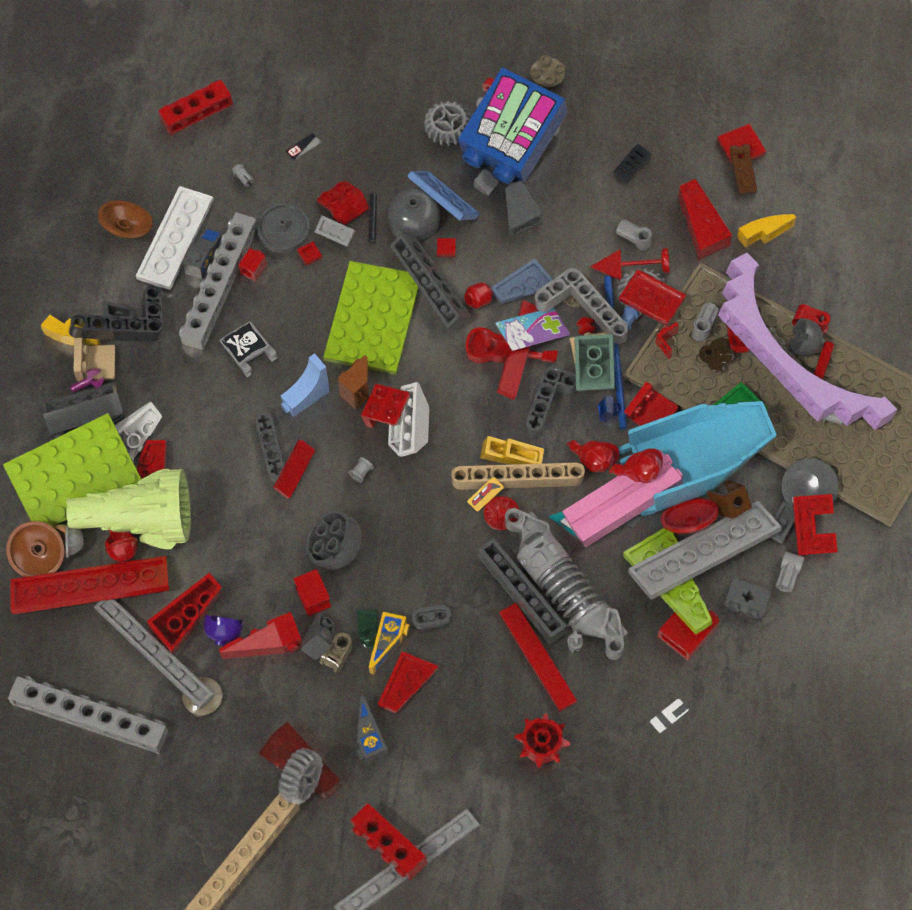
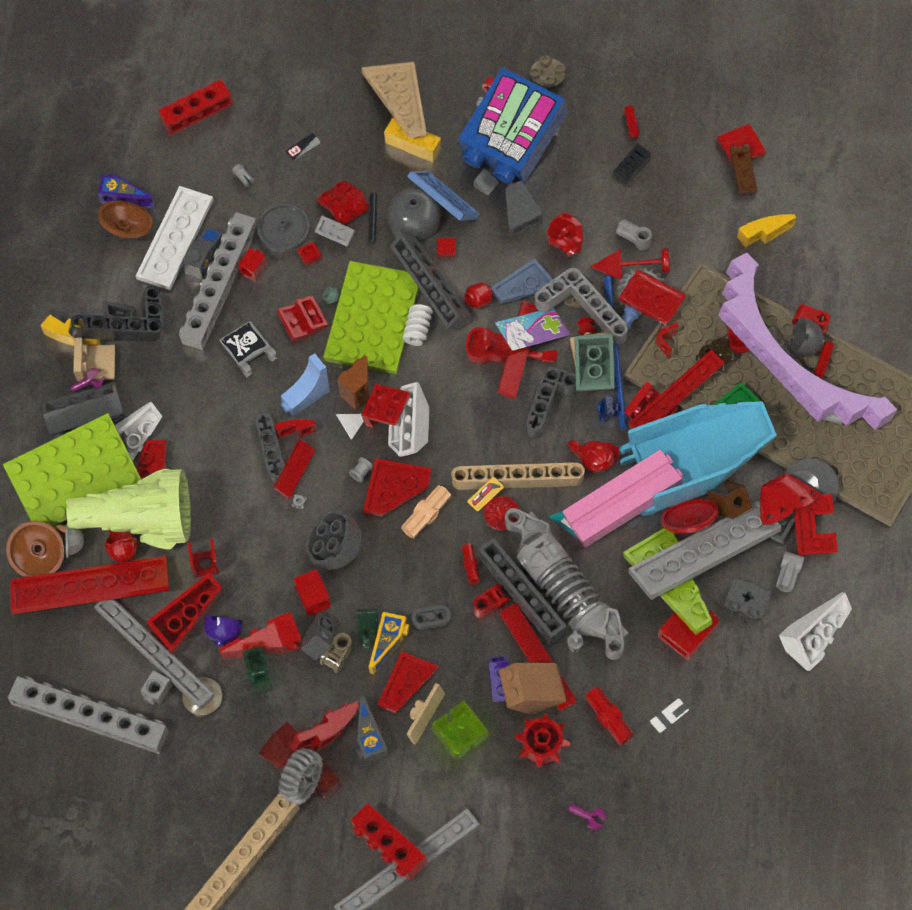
(118, 189): none -> dark purple slope
(156, 680): none -> light grey brick
(195, 559): none -> red piece
(257, 670): none -> clear green brick
(299, 501): none -> light grey piece
(301, 426): none -> red slope
(302, 318): none -> red slope
(328, 730): none -> red slope
(330, 294): none -> sand green plate
(350, 422): none -> white sticker
(394, 485): none -> red plate
(400, 94): none -> tan wing
(417, 324): none -> white piece
(423, 713): none -> tan piece
(425, 147): none -> yellow brick
(426, 511): none -> light nougat piece
(451, 118): light grey gear -> none
(461, 732): none -> clear neon green piece
(470, 564): none -> red pin
(493, 598): none -> red piece
(495, 665): none -> dark purple bracket
(510, 452): yellow slope -> none
(532, 686): none -> medium nougat slope
(566, 233): none -> red hair
(589, 816): none -> magenta bar
(609, 716): none -> red piece
(631, 121): none -> red axle
(641, 466): red piece -> none
(679, 390): none -> red tile
(703, 221): red wedge -> none
(704, 321): light grey piece -> none
(784, 493): none -> red piece
(813, 632): none -> white wedge

